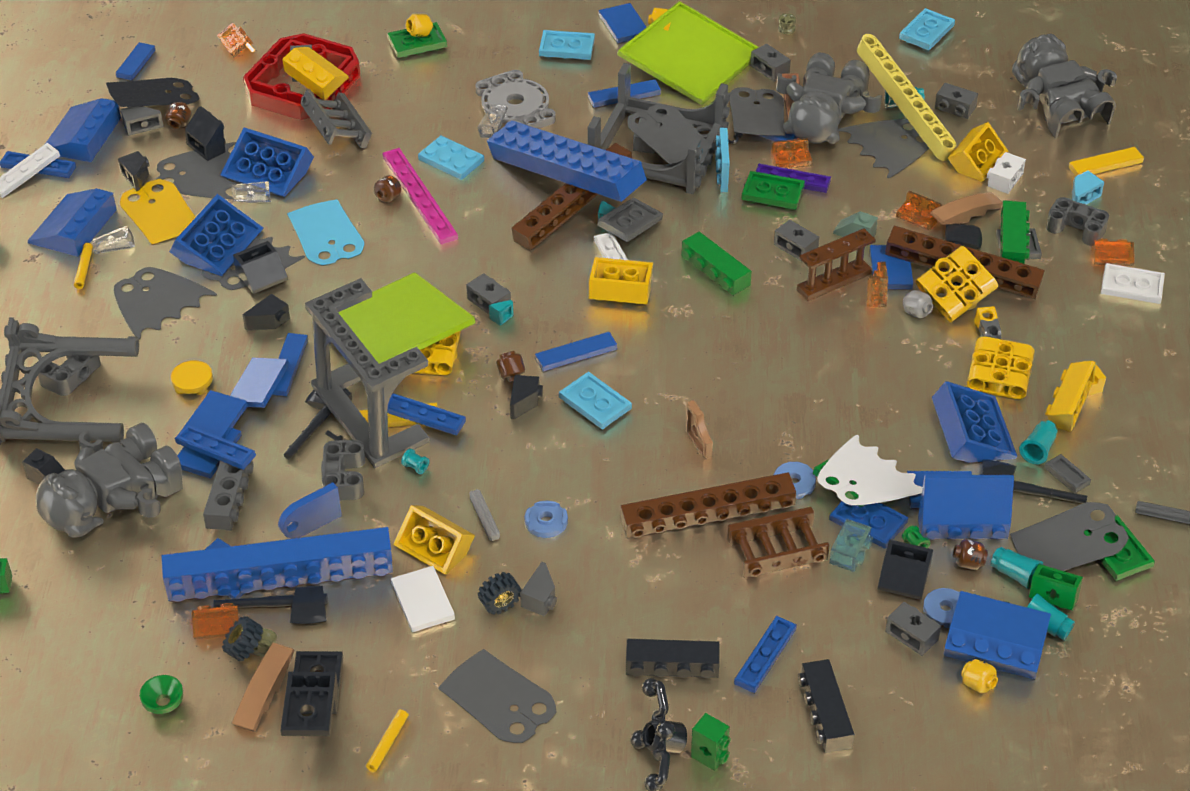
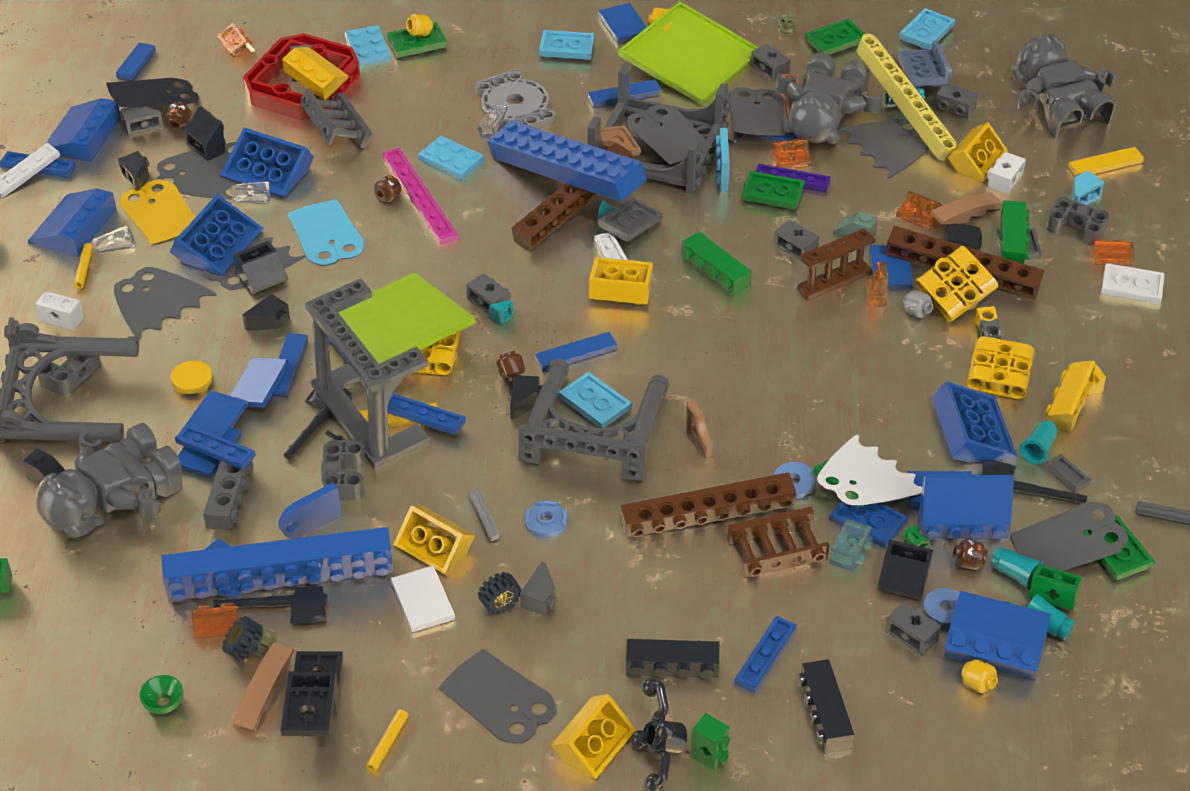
(59, 310): none -> white brick
(368, 45): none -> medium azure plate
(415, 461): teal bush -> none
(589, 440): none -> dark grey arch
(594, 736): none -> yellow slope
(621, 136): none -> medium nougat tile
(835, 37): none -> green plate
(925, 66): none -> sand blue bracket

